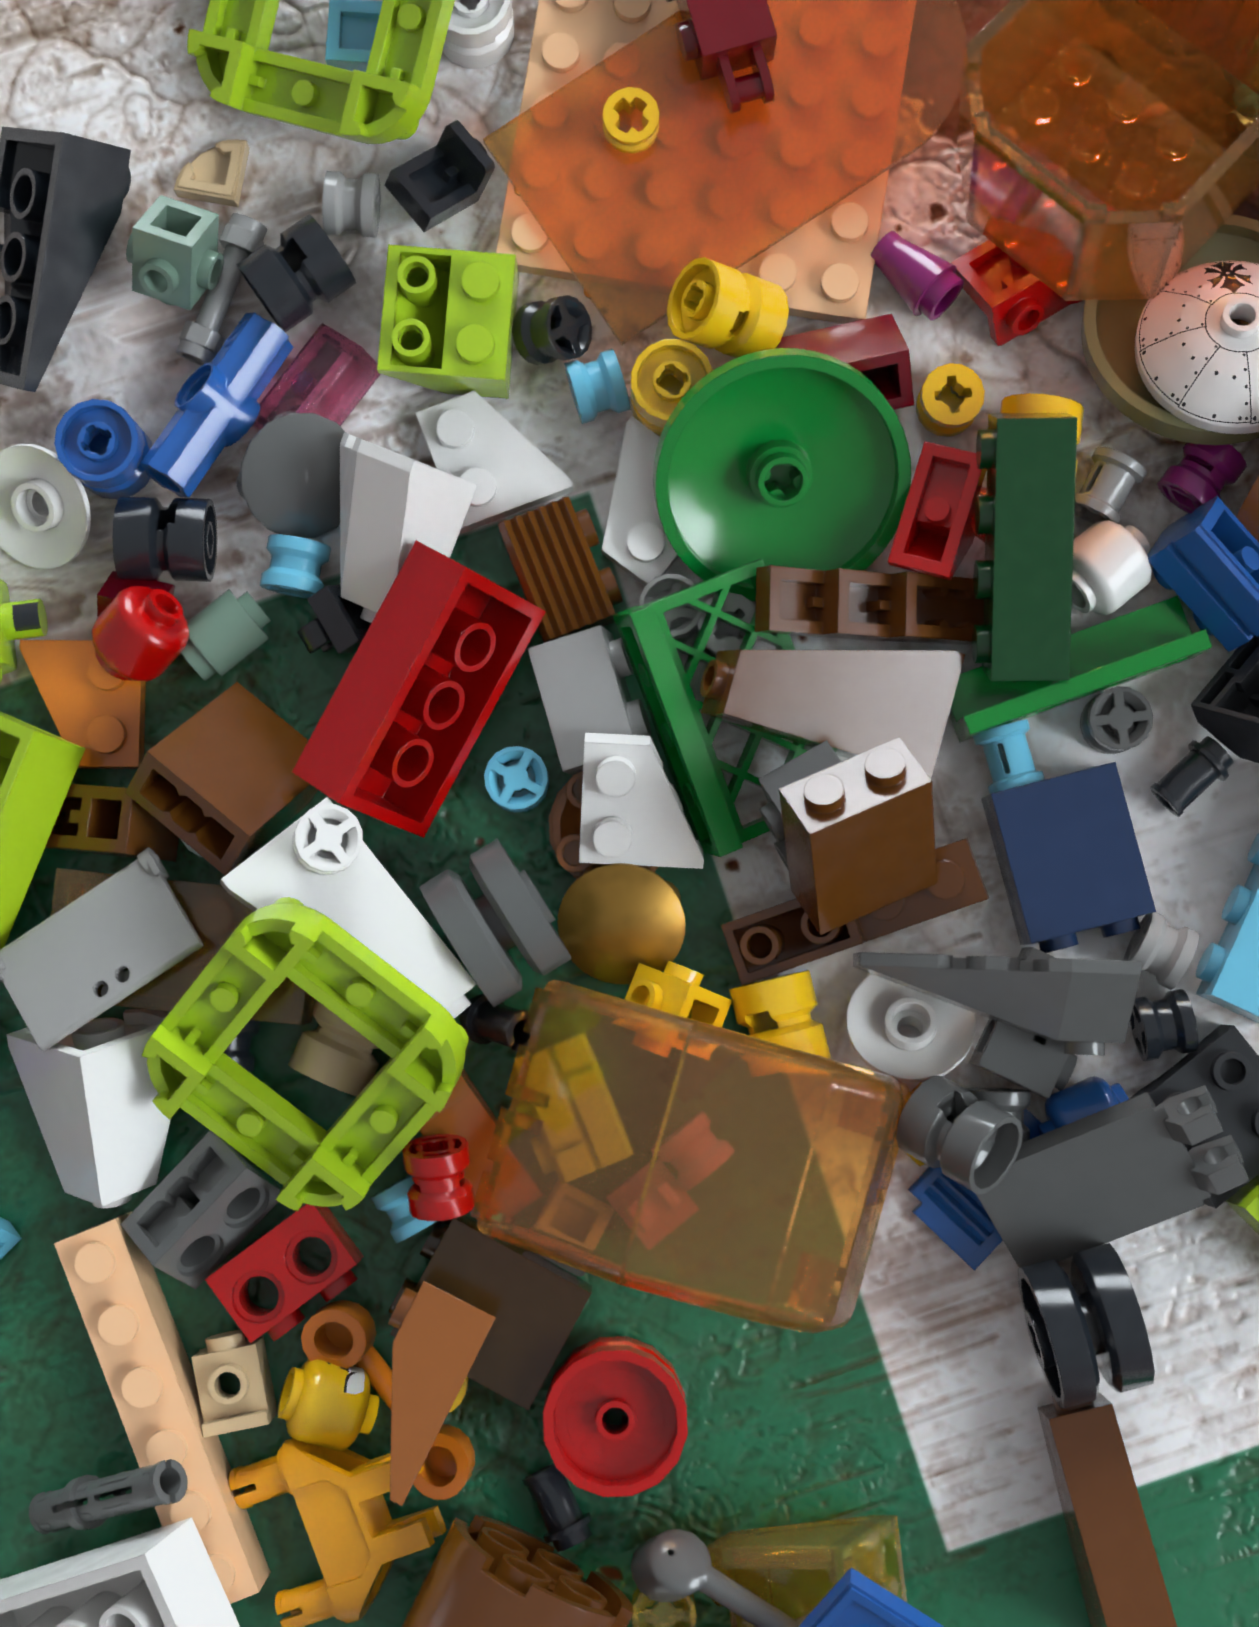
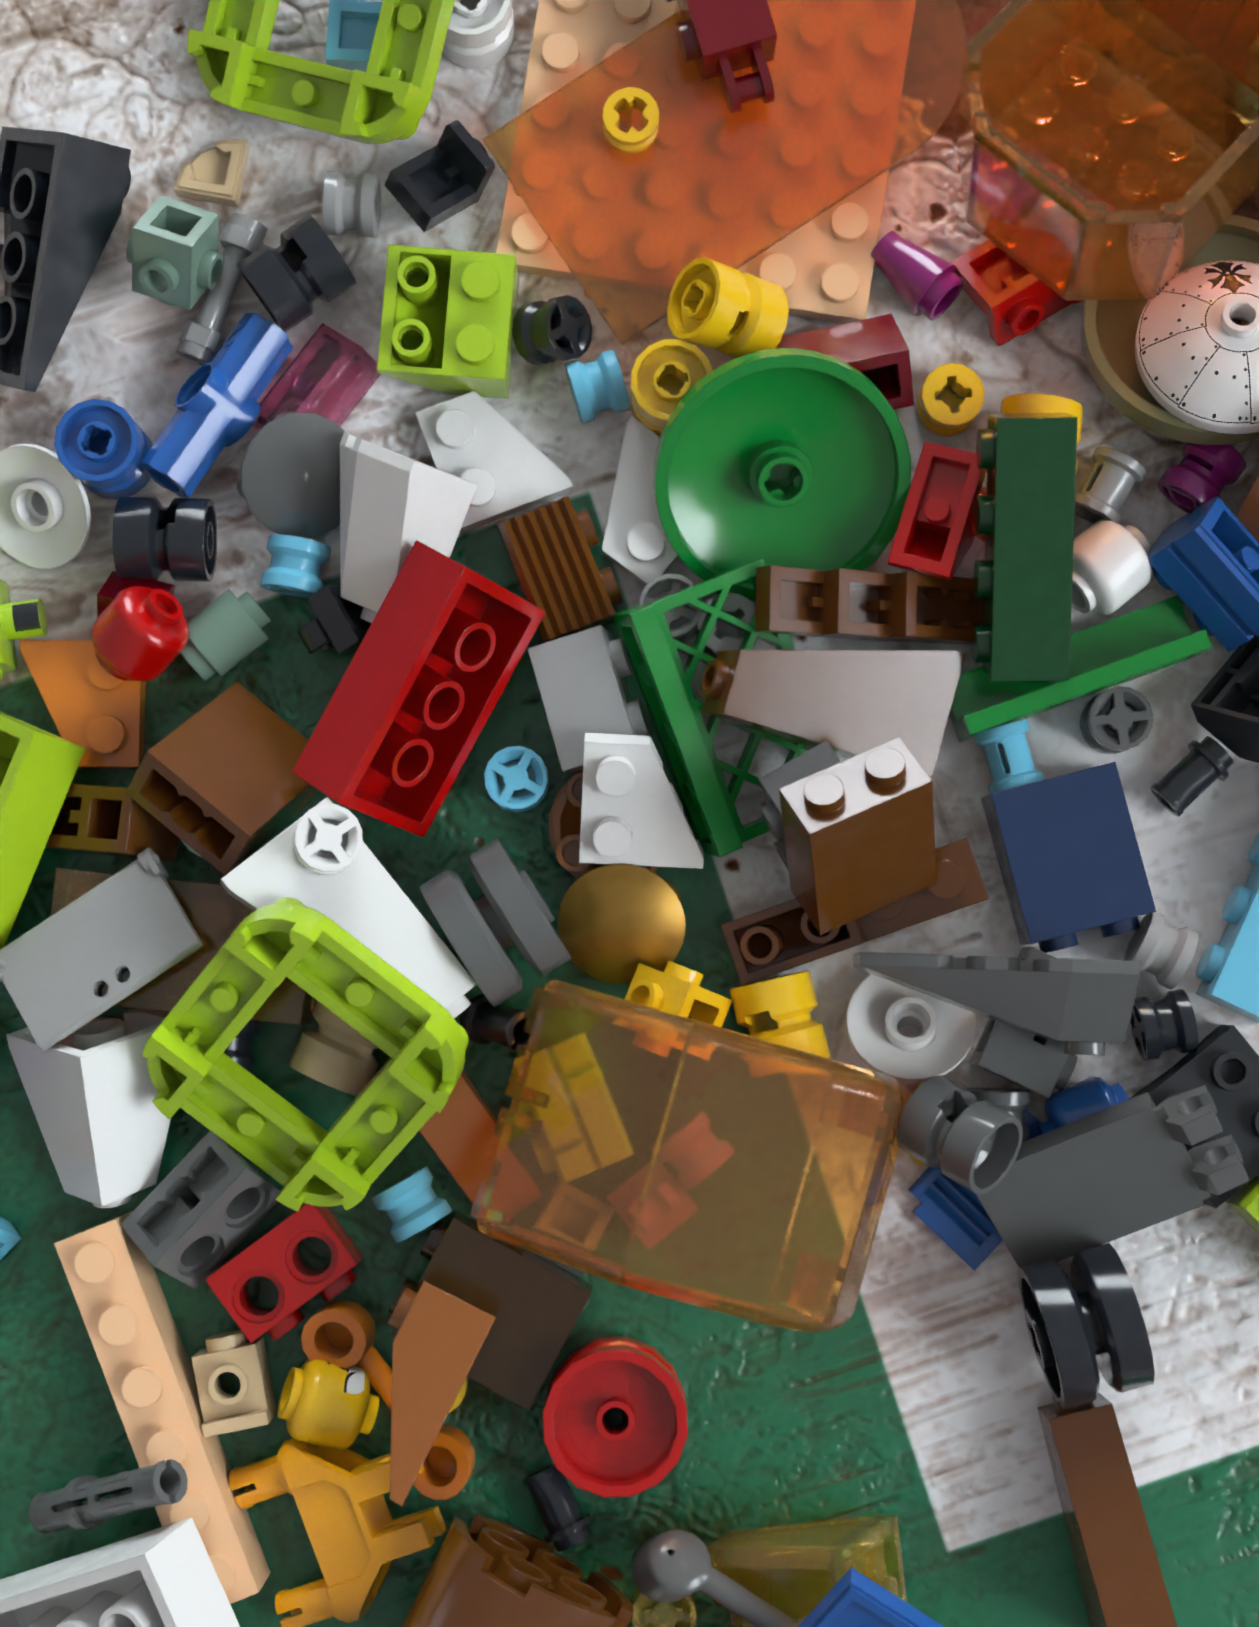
(438, 1174): red wheel -> none

